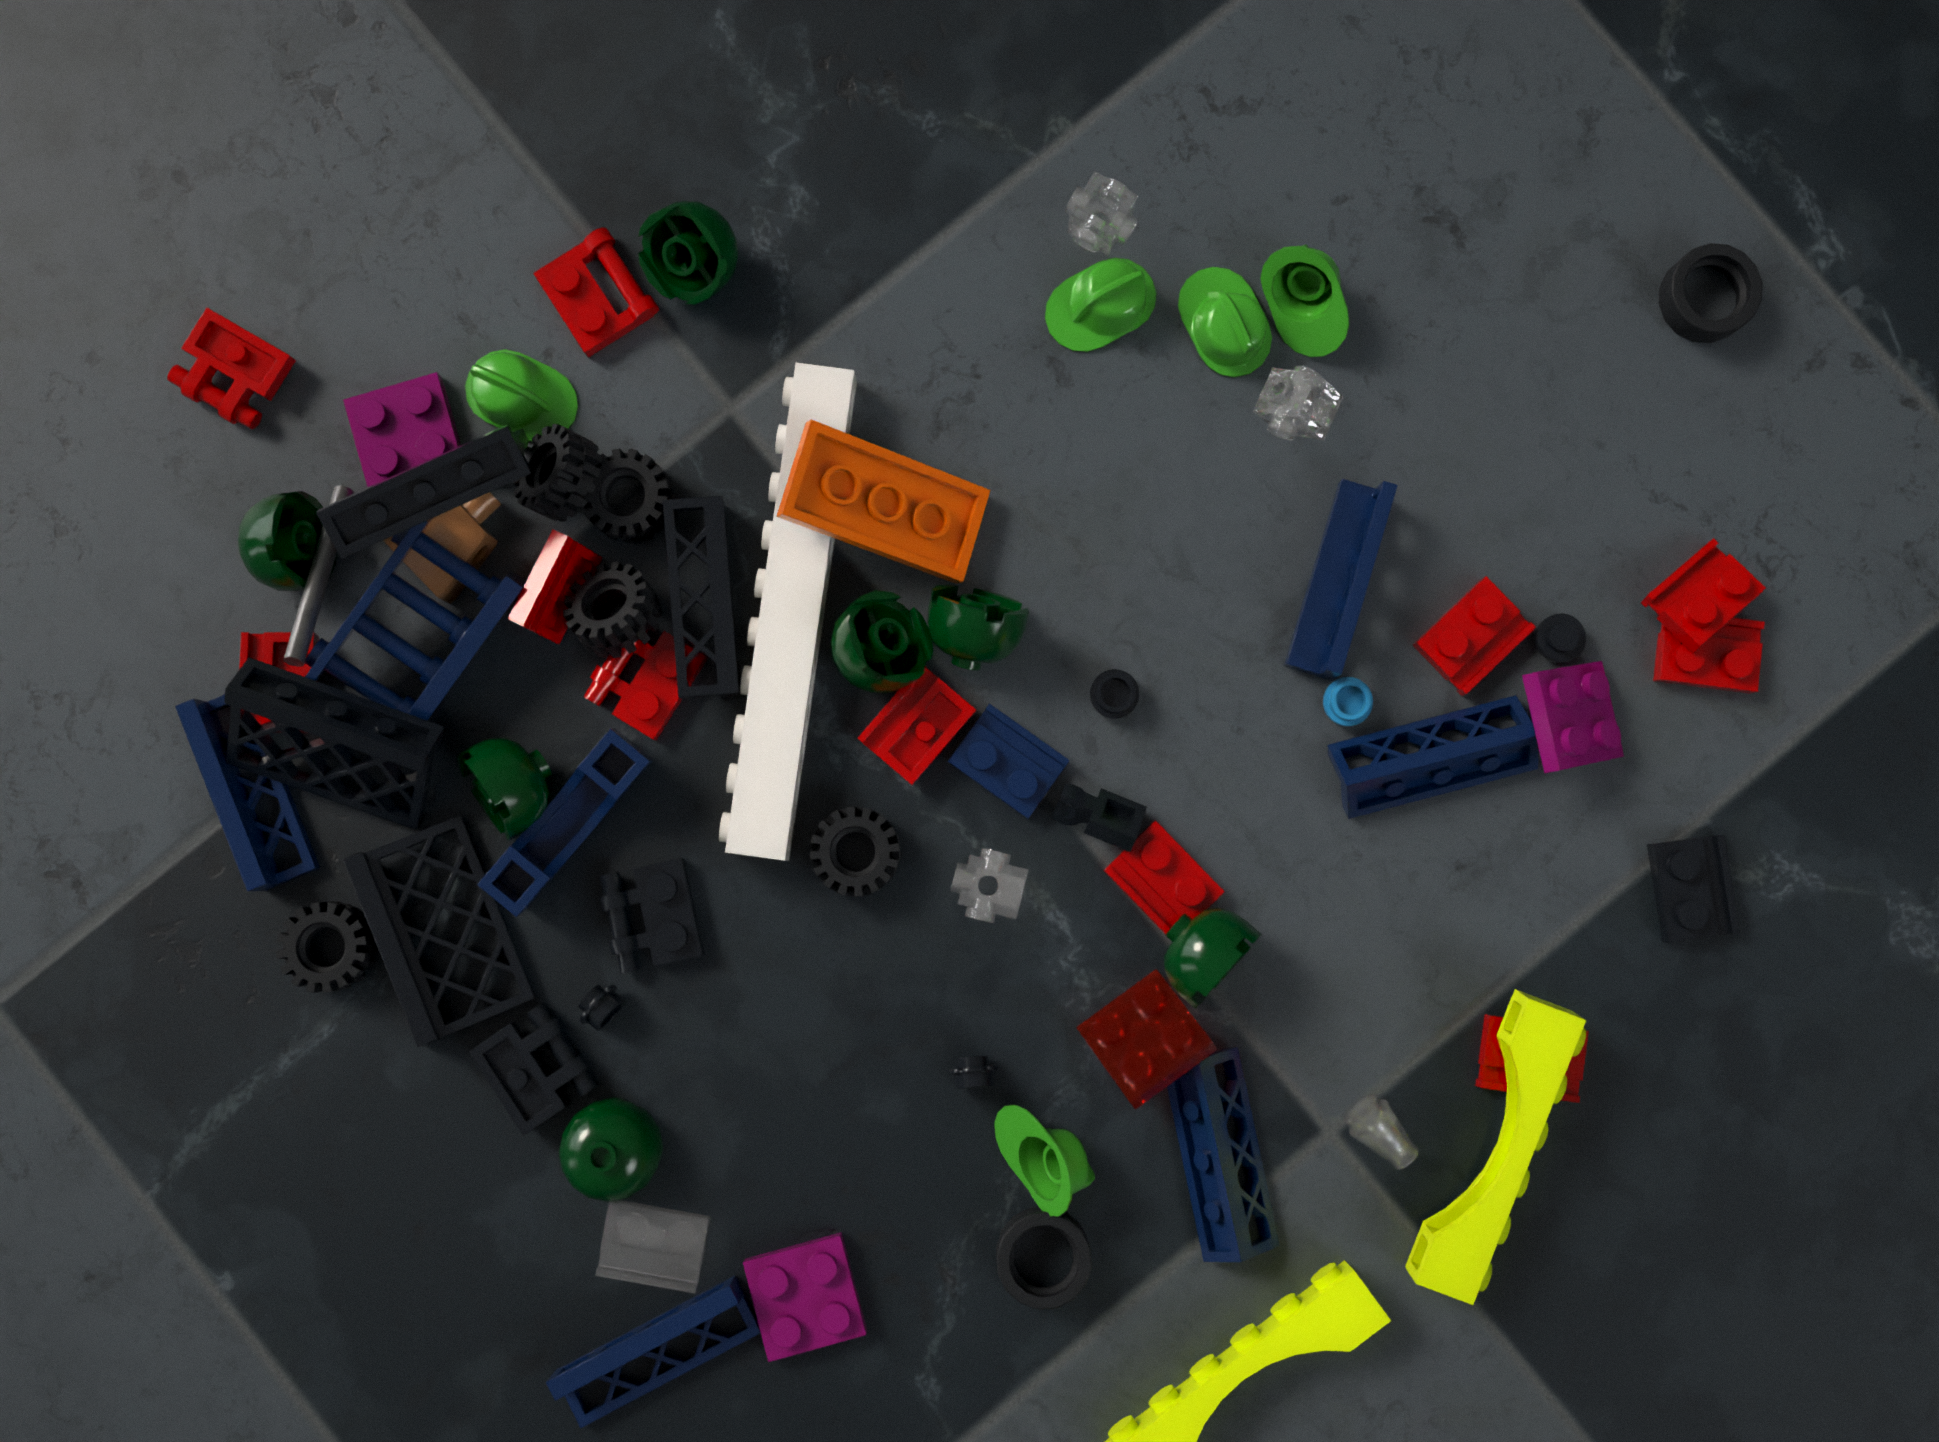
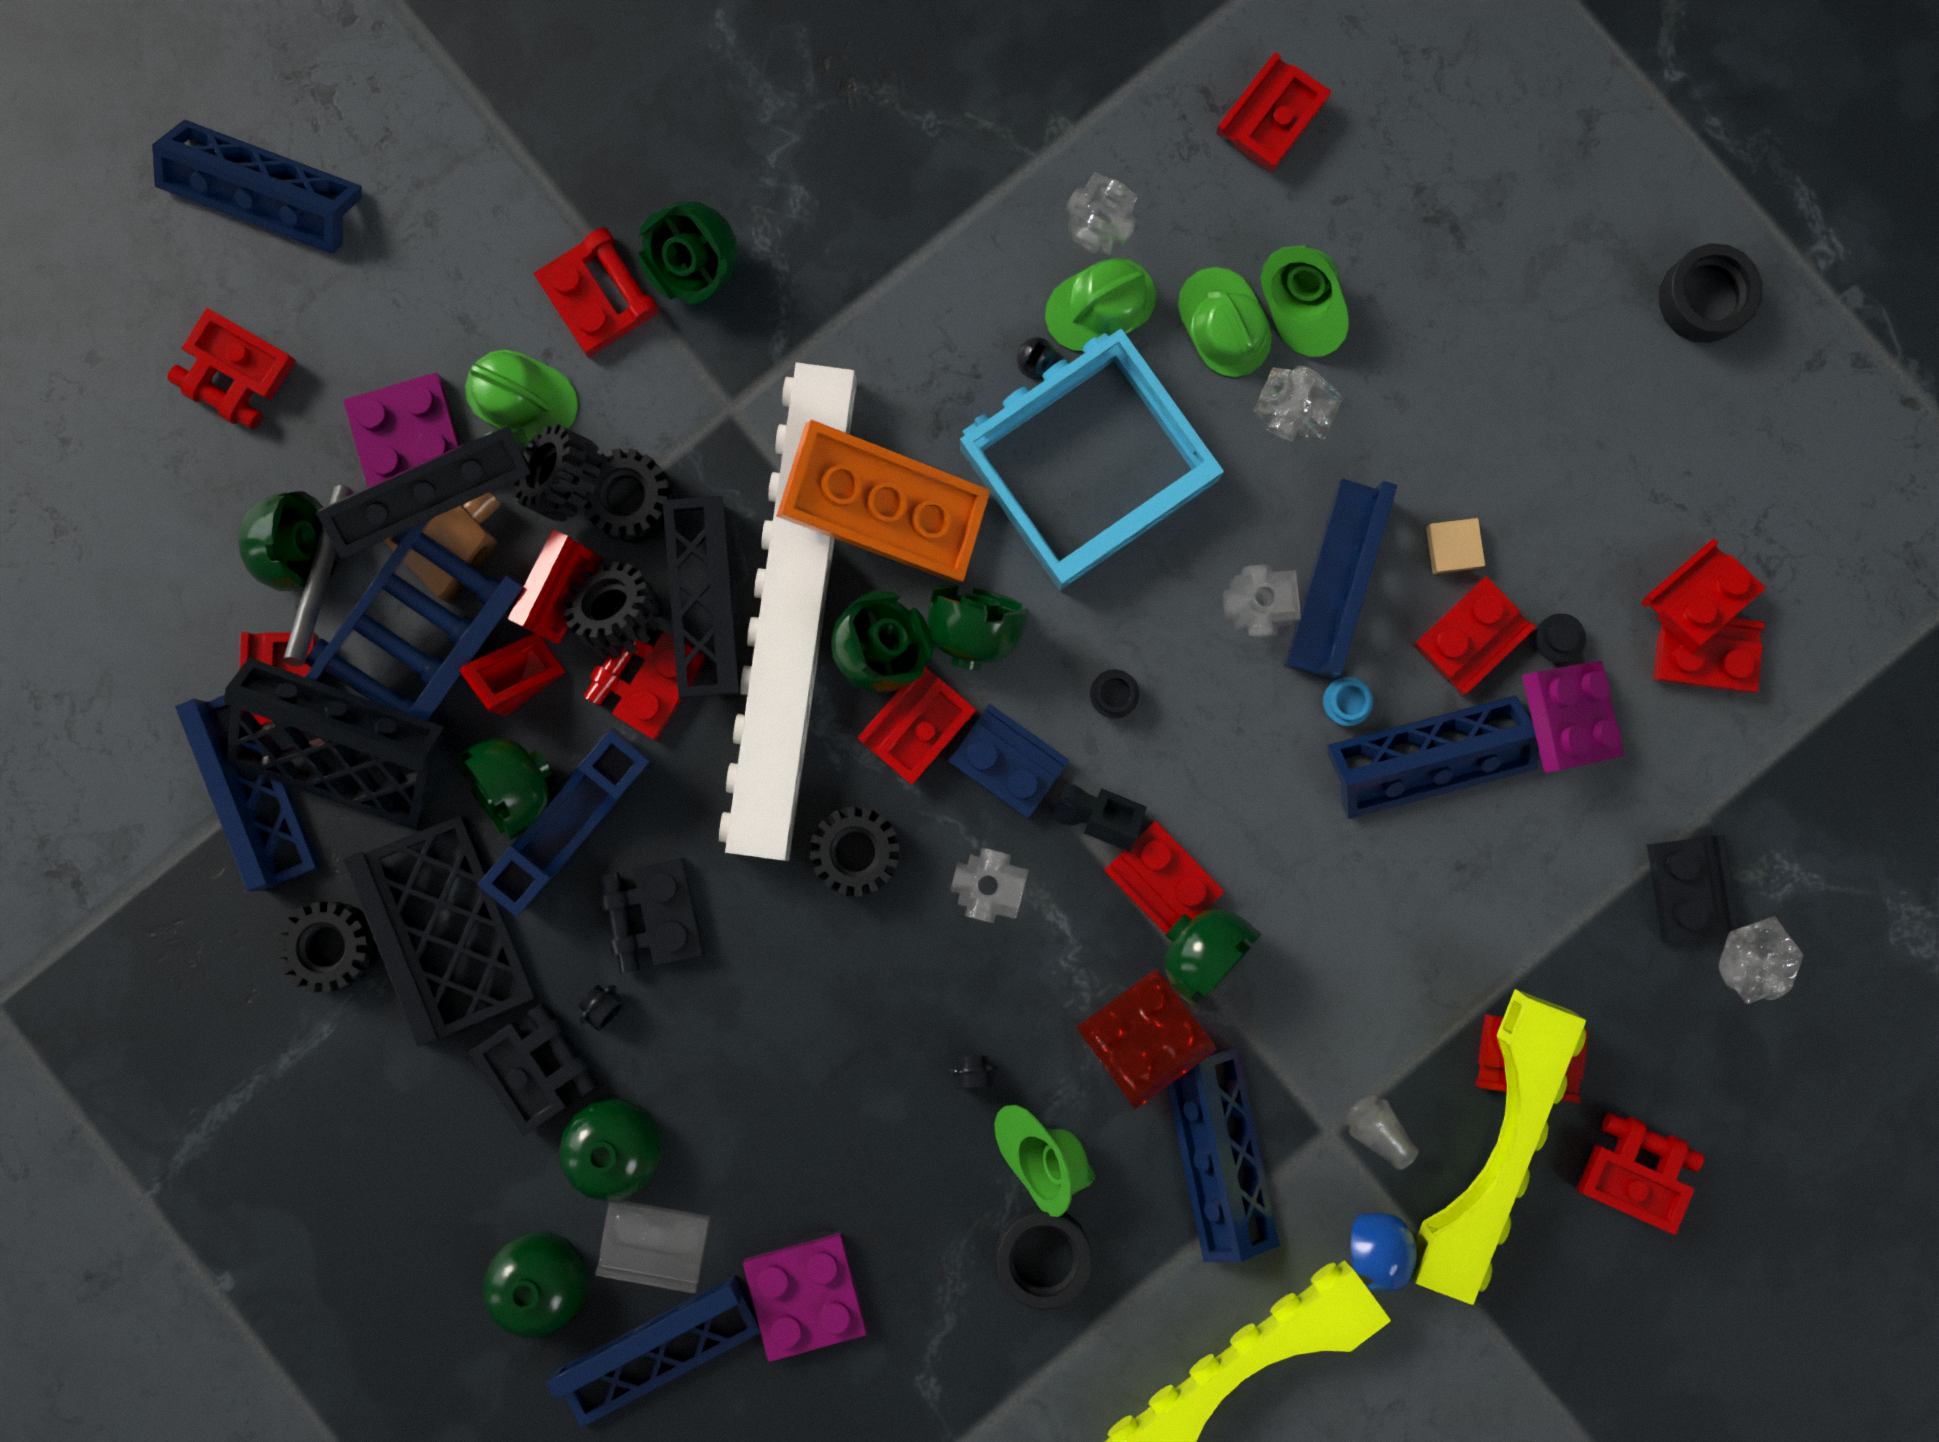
(250, 189): none -> dark blue fence
(512, 674): none -> red slope
(535, 1285): none -> dark green cylinder
(1045, 361): none -> black hinge
(1058, 382): none -> medium azure window
(1273, 112): none -> red plate
(1276, 590): none -> clear brick
(1383, 1251): none -> blue hair
(1455, 546): none -> tan tile
(1633, 1187): none -> red plate
(1760, 961): none -> clear brick

